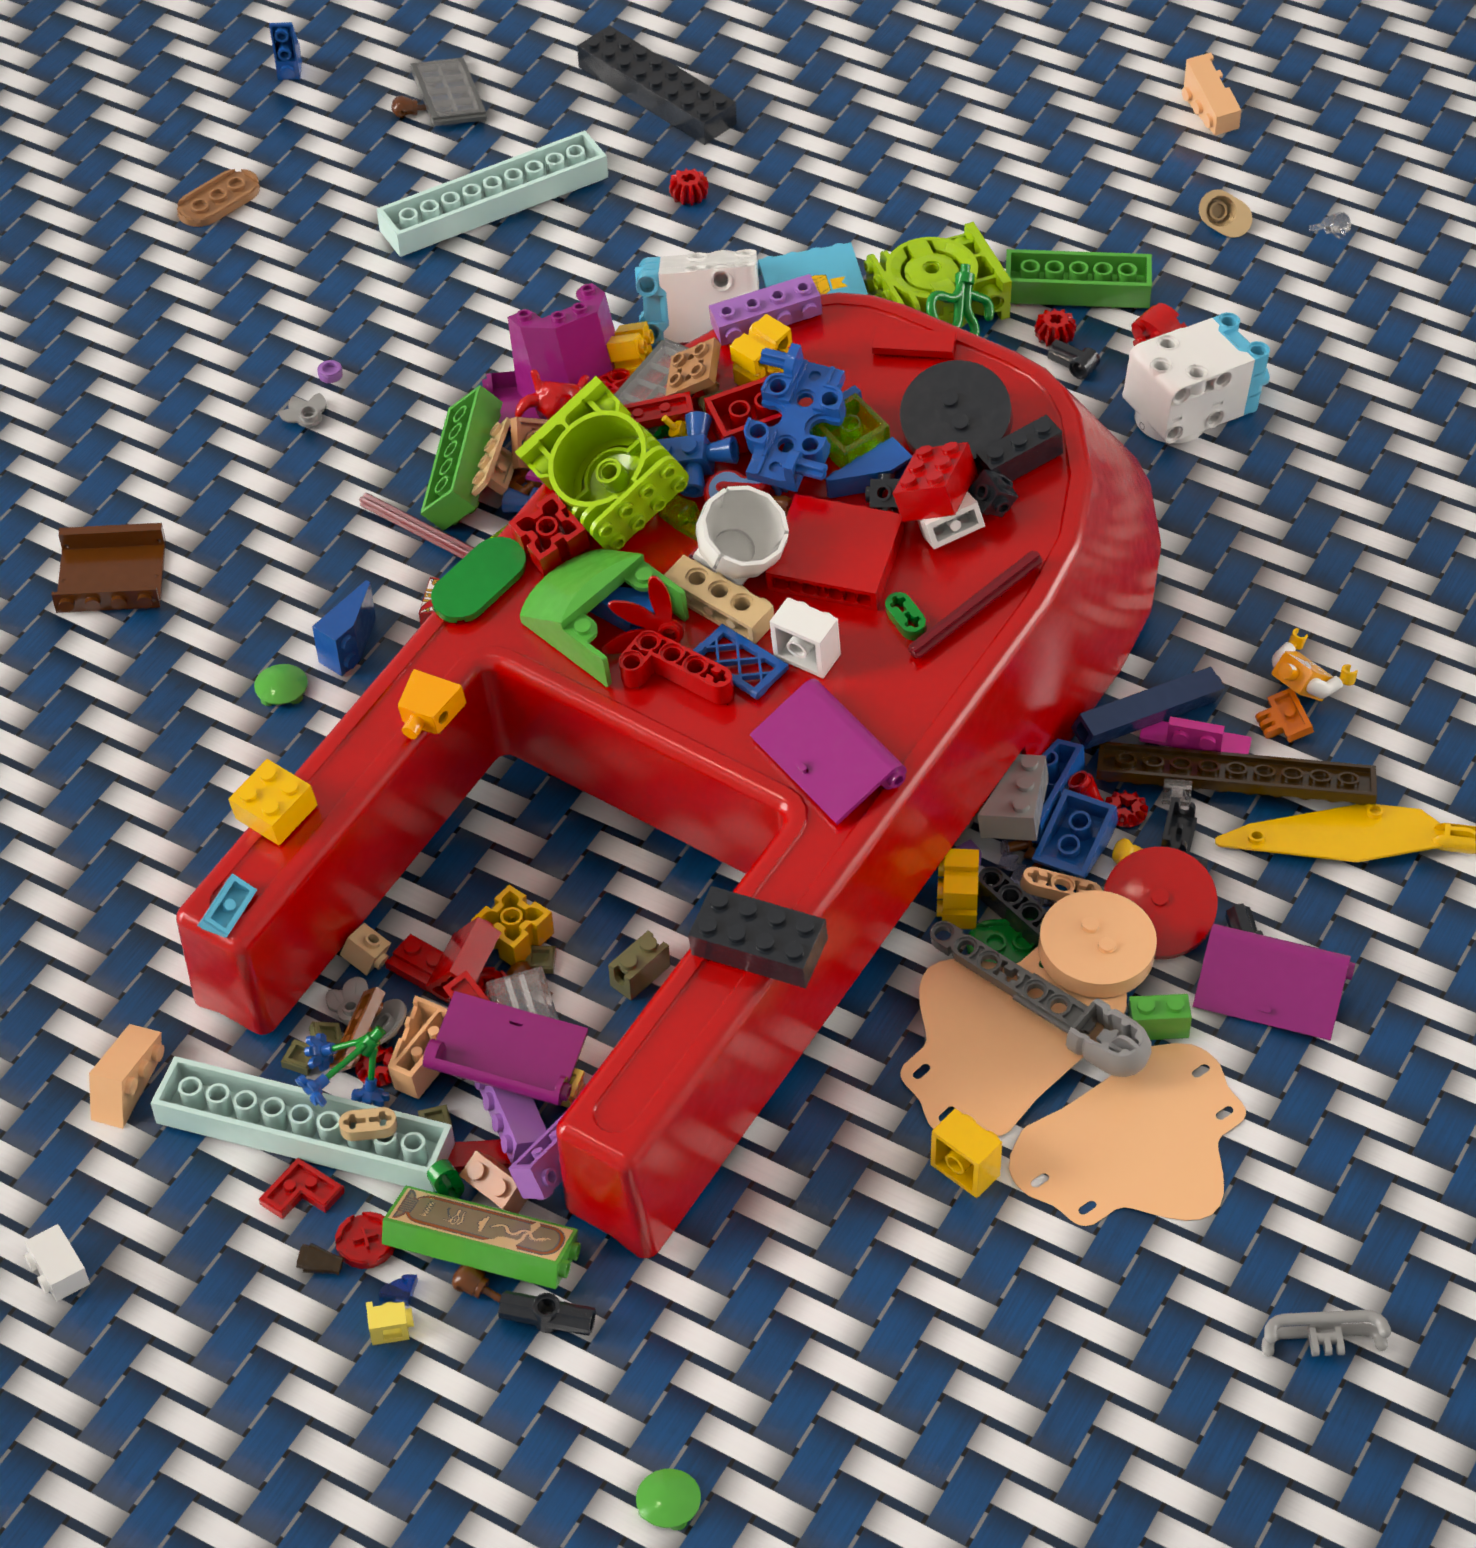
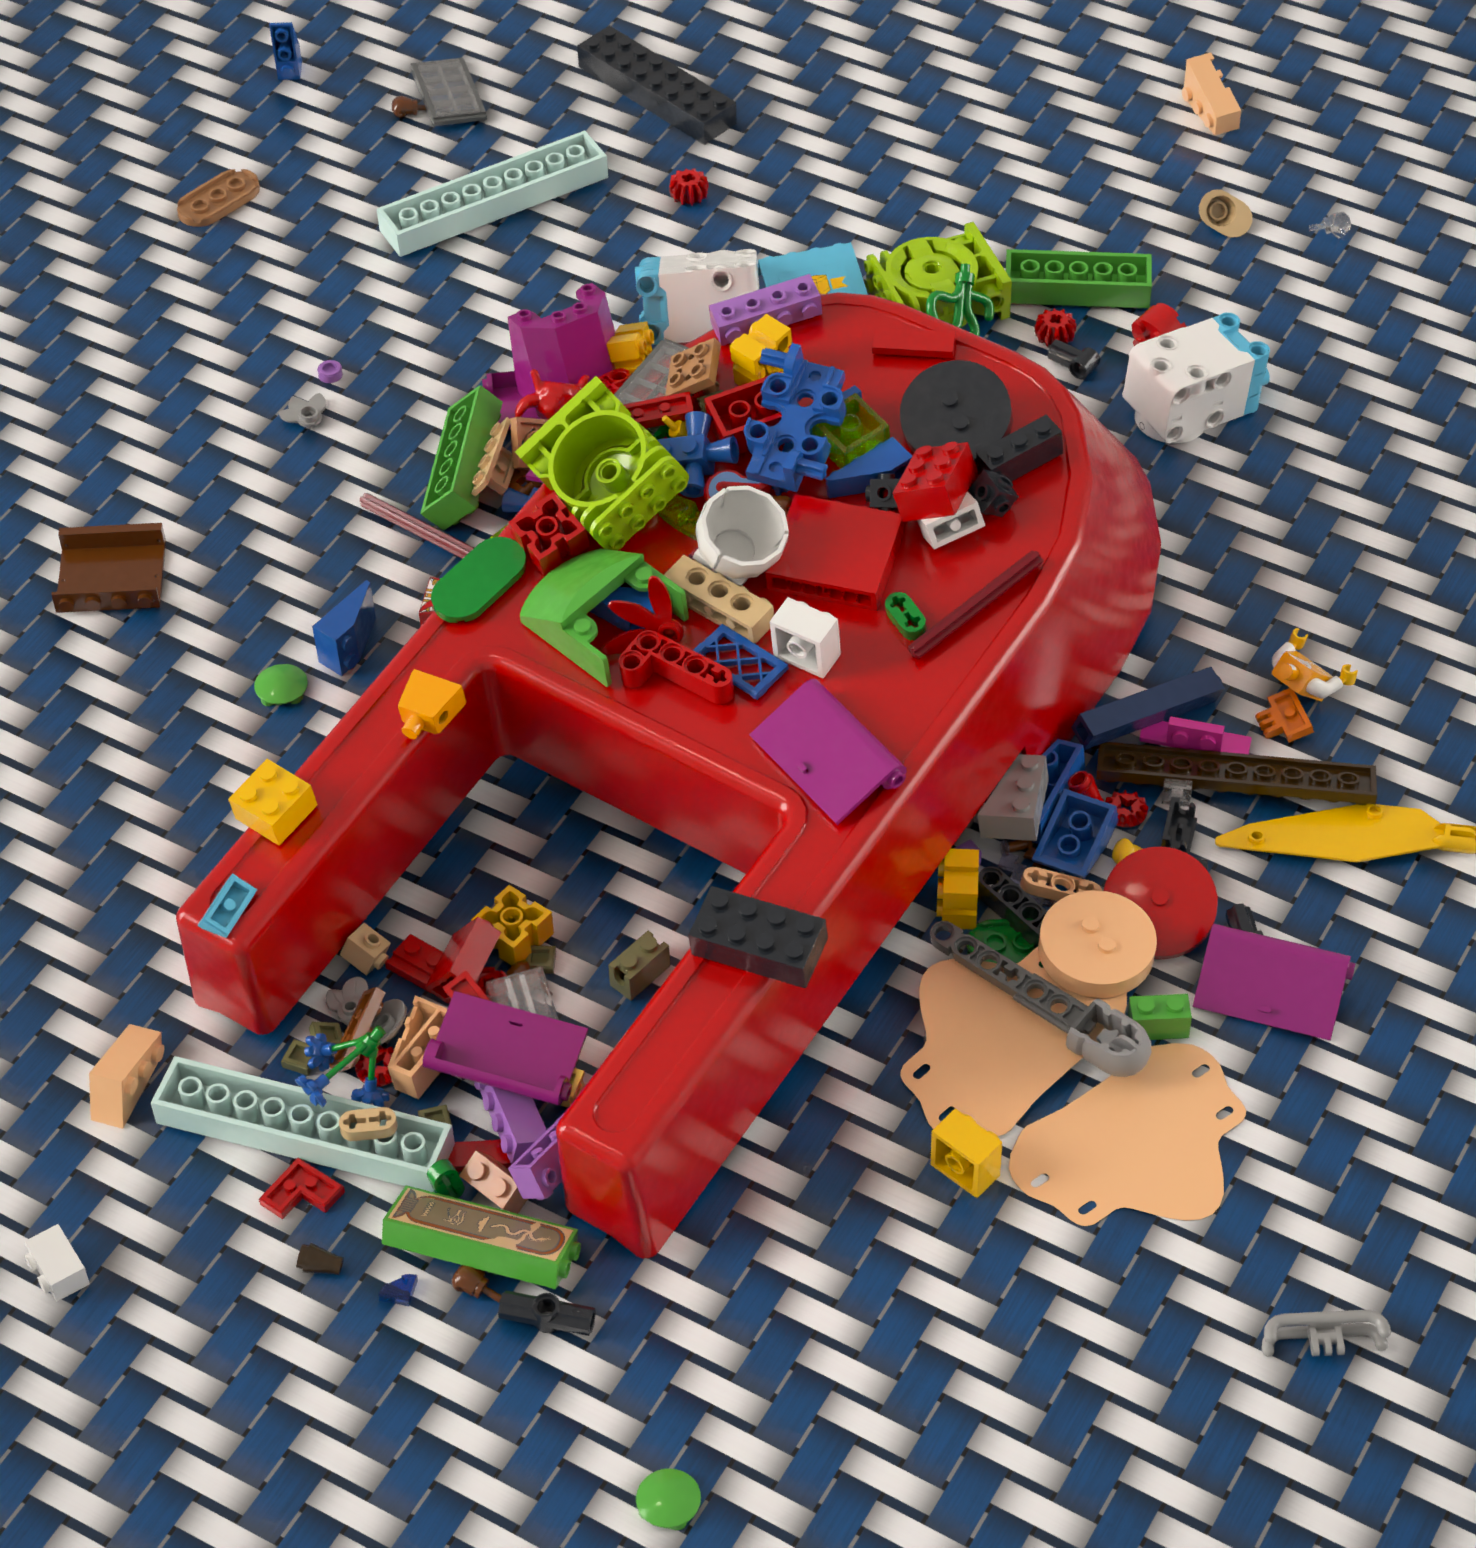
(361, 1241): red tile -> none
(389, 1322): light yellow brick -> none

